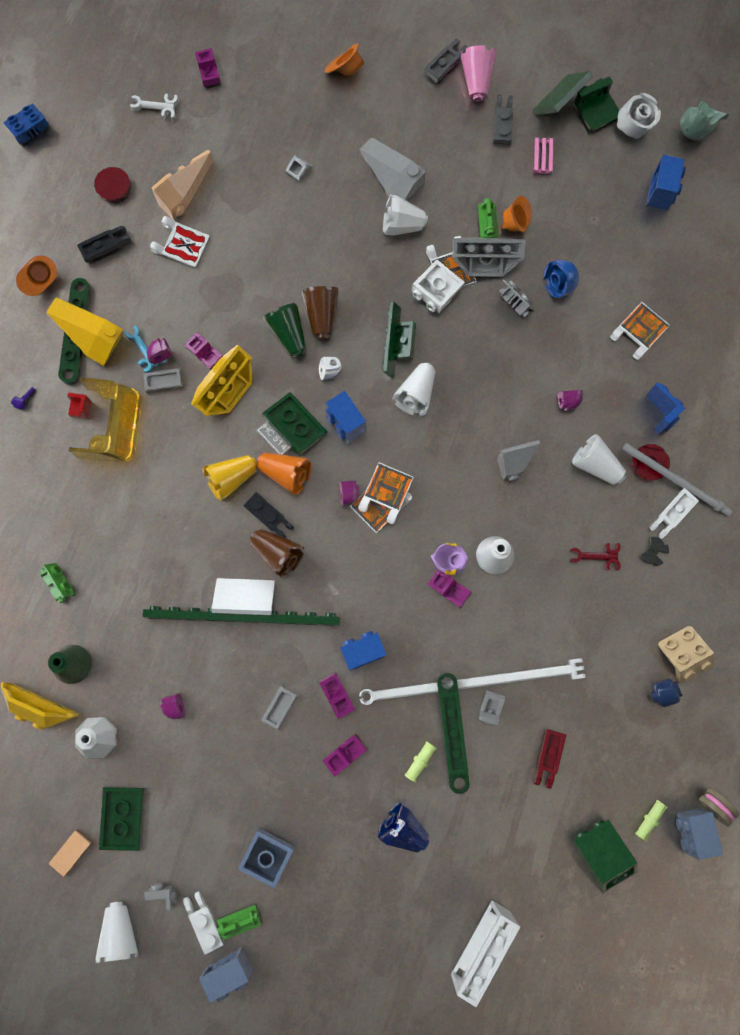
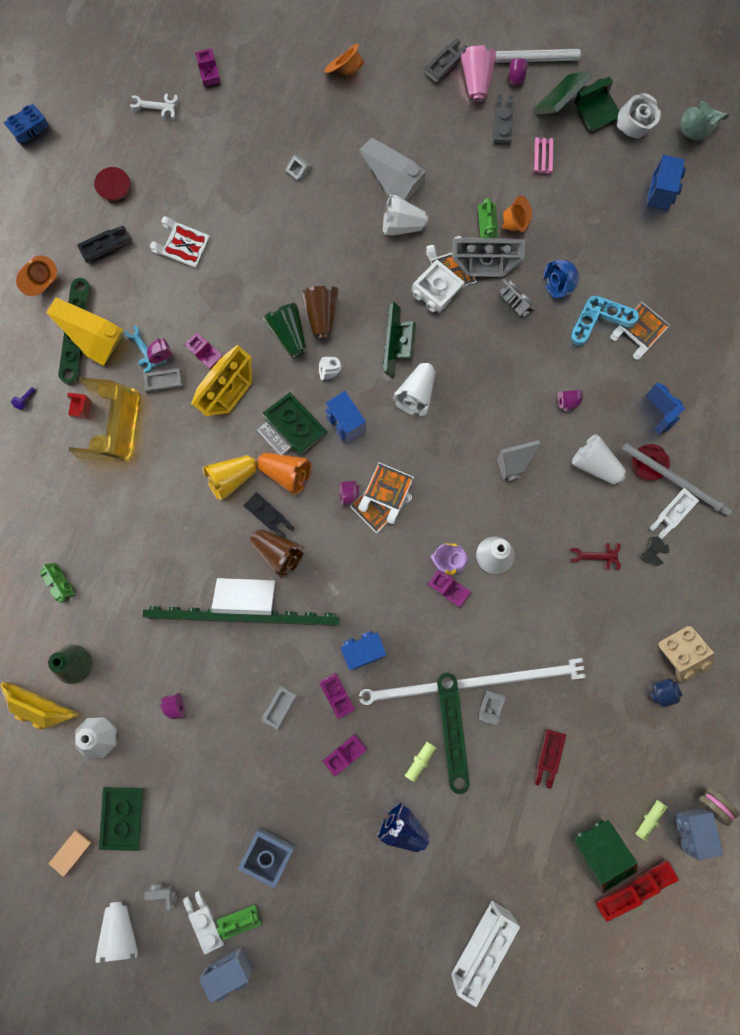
(177, 190): light nougat wedge -> none
(518, 71): none -> magenta piece
(539, 55): none -> white axle
(595, 313): none -> medium azure beam
(637, 890): none -> red slope

